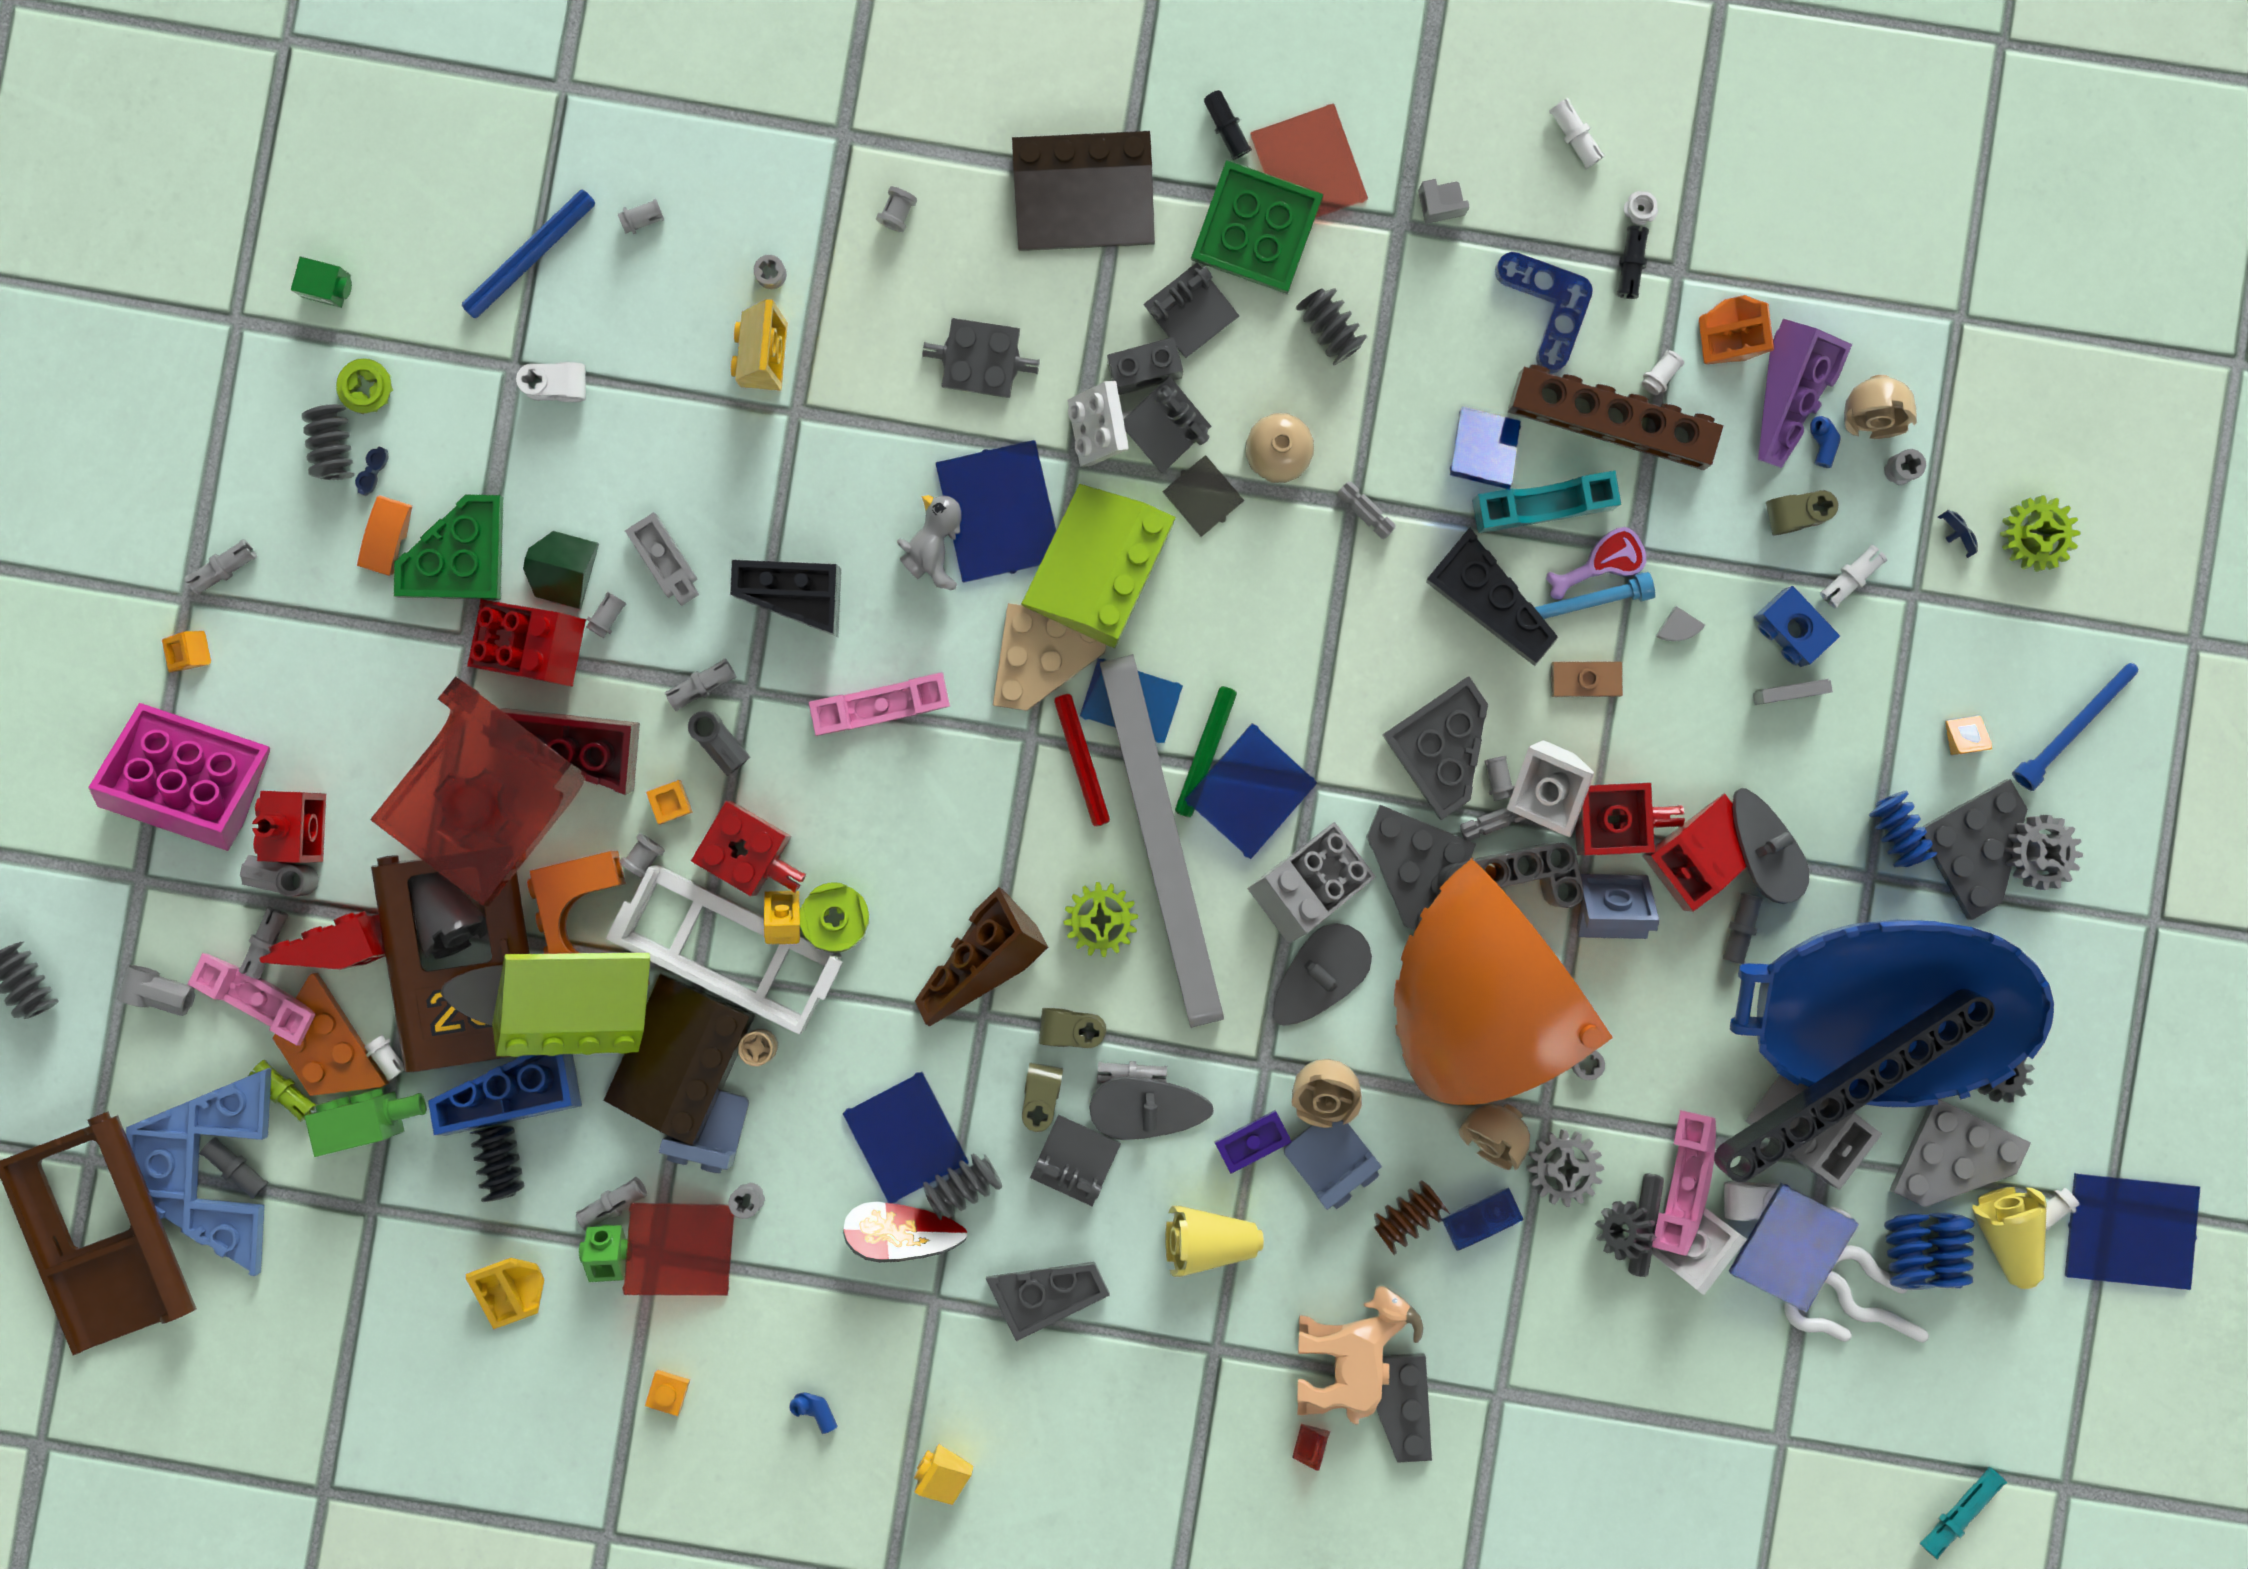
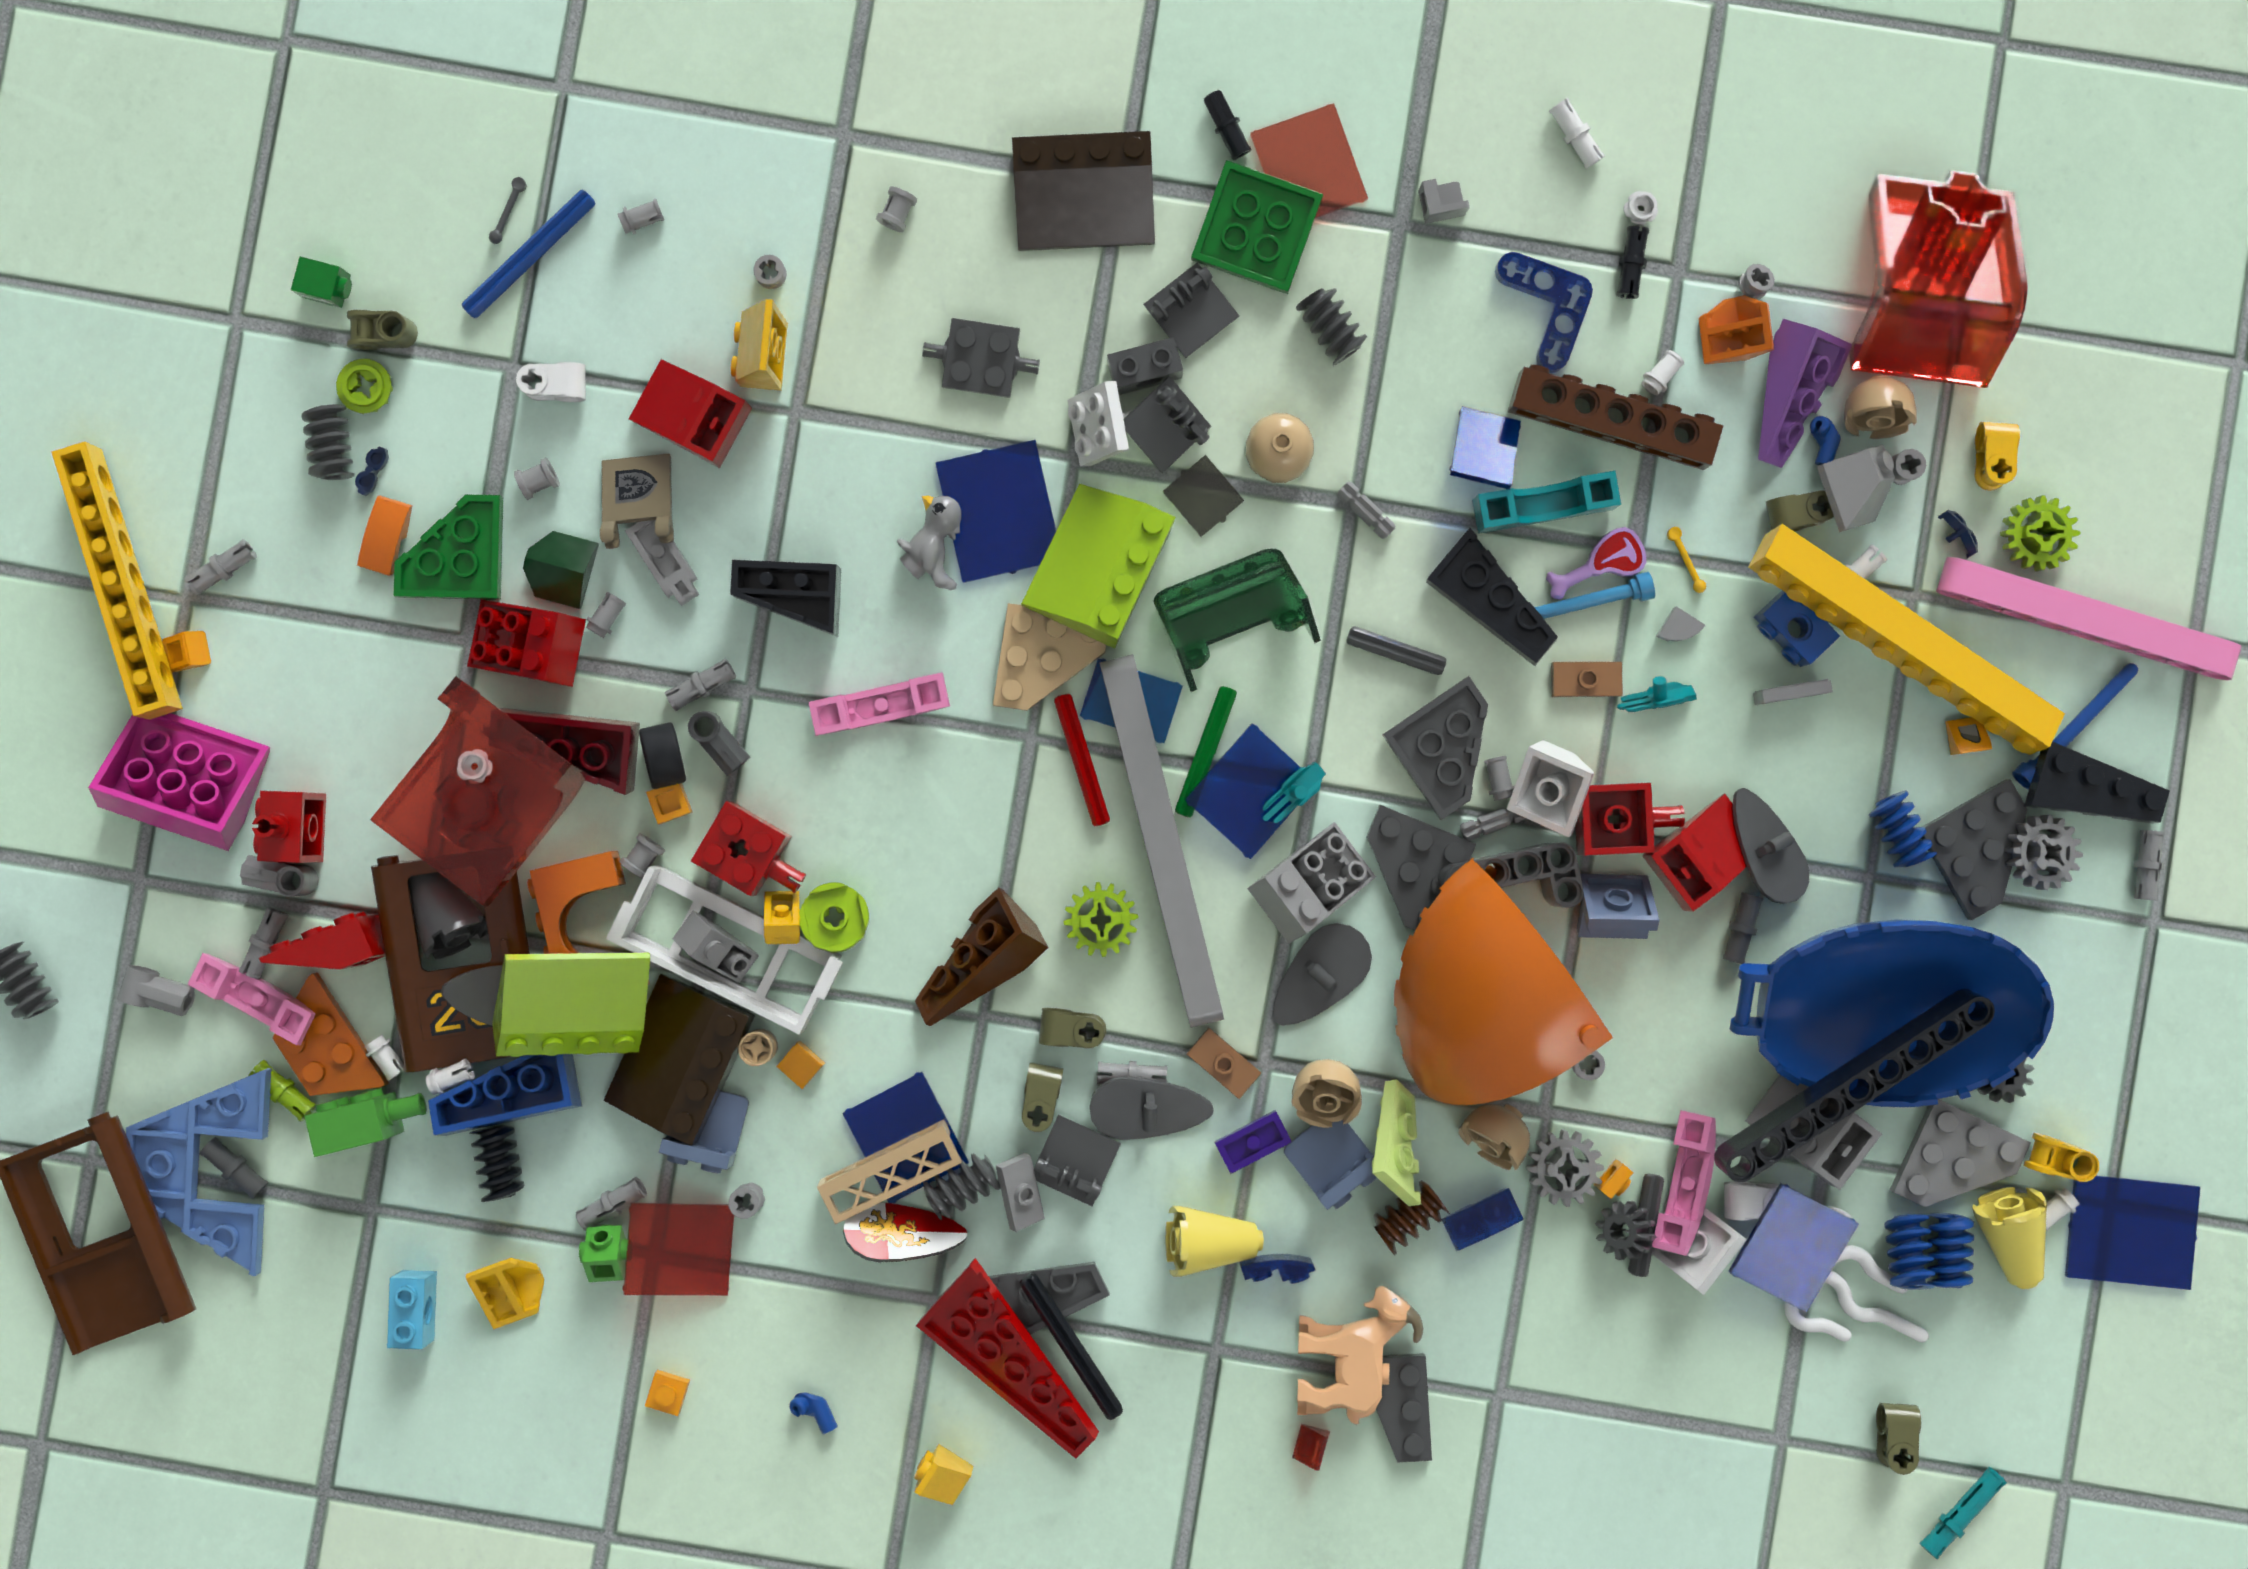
(117, 580): none -> yellow brick
(374, 330): none -> olive piece
(412, 1309): none -> medium azure brick
(440, 1080): none -> white pin
(465, 765): none -> white plate
(518, 185): none -> dark grey hinge
(536, 478): none -> light grey bush
(636, 492): none -> dark tan flag
(662, 755): none -> black tyre
(691, 412): none -> red slope
(715, 947): none -> light grey slope
(800, 1064): none -> light orange slope
(883, 1159): none -> tan fence
(992, 1343): none -> red wing
(1020, 1192): none -> light grey plate
(1071, 1346): none -> black axle
(1223, 1063): none -> medium nougat plate
(1231, 602): none -> clear green windscreen
(1290, 1266): none -> clear blue slope
(1297, 790): none -> teal piece
(1393, 1155): none -> yellowish green wing
(1396, 650): none -> dark grey axle
(1615, 1179): none -> light orange plate
(1658, 696): none -> teal piece
(1674, 534): none -> yellow hinge
(1756, 281): none -> light grey bush
(1857, 486): none -> light grey slope
(1898, 1430): none -> olive piece
(1906, 640): none -> yellow brick
(1944, 280): none -> clear red piece
(1997, 448): none -> yellow piece
(2057, 1158): none -> yellow piece
(2084, 785): none -> black wing
(2088, 618): none -> bright pink beam
(2149, 865): none -> light grey pin

